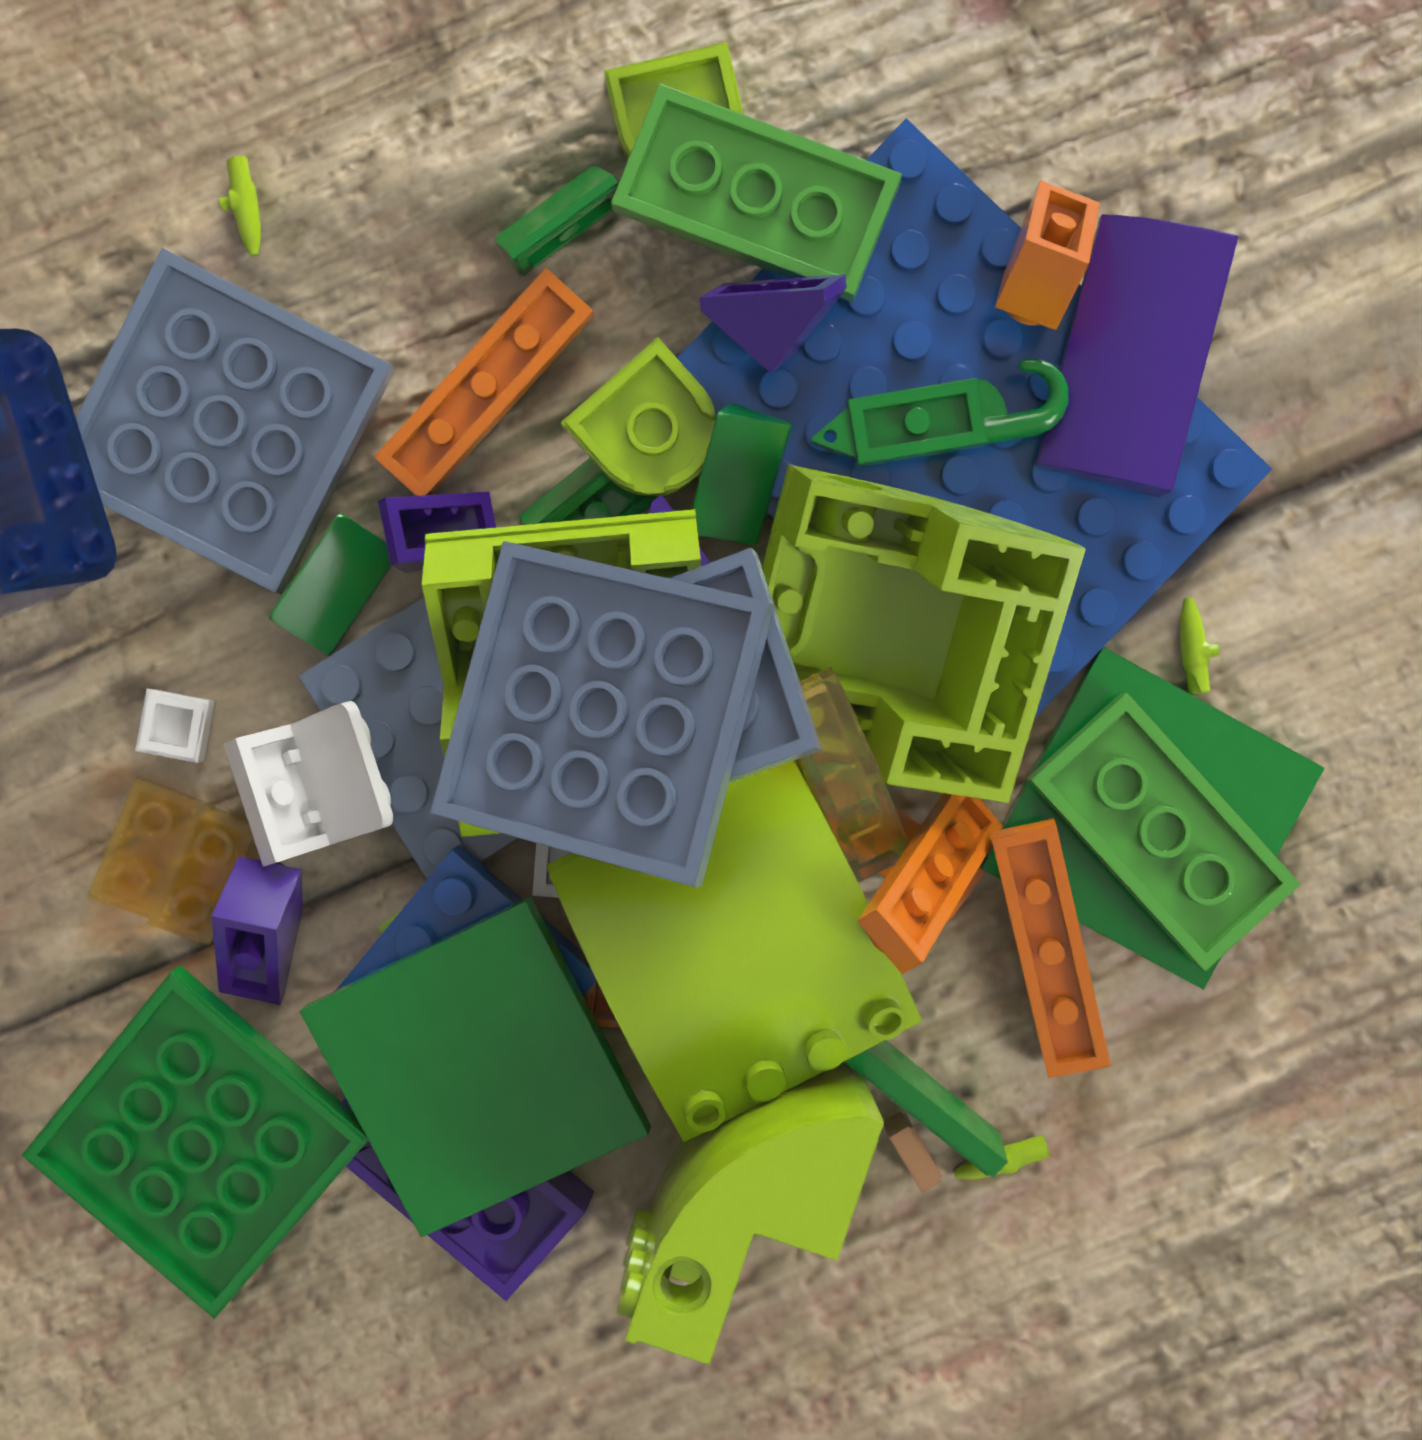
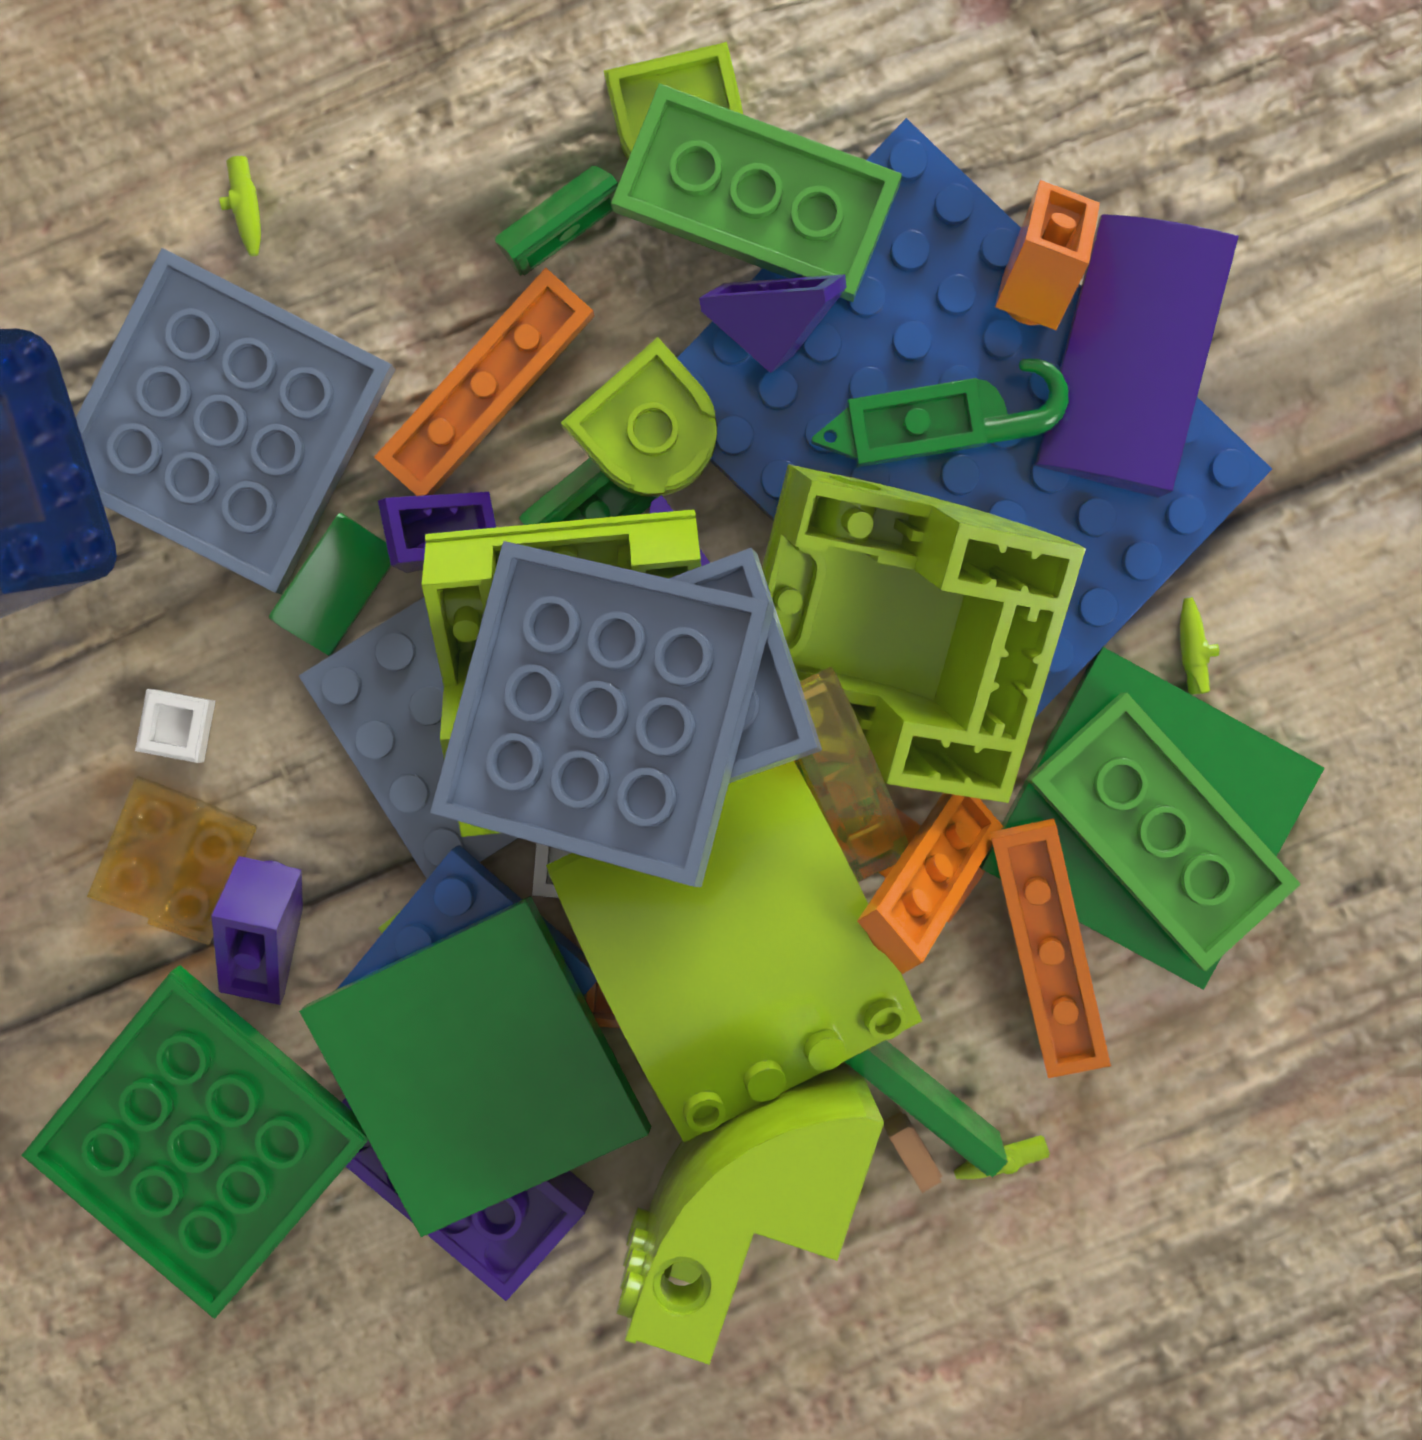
(310, 783): white bracket -> none
(739, 474): green slope -> none

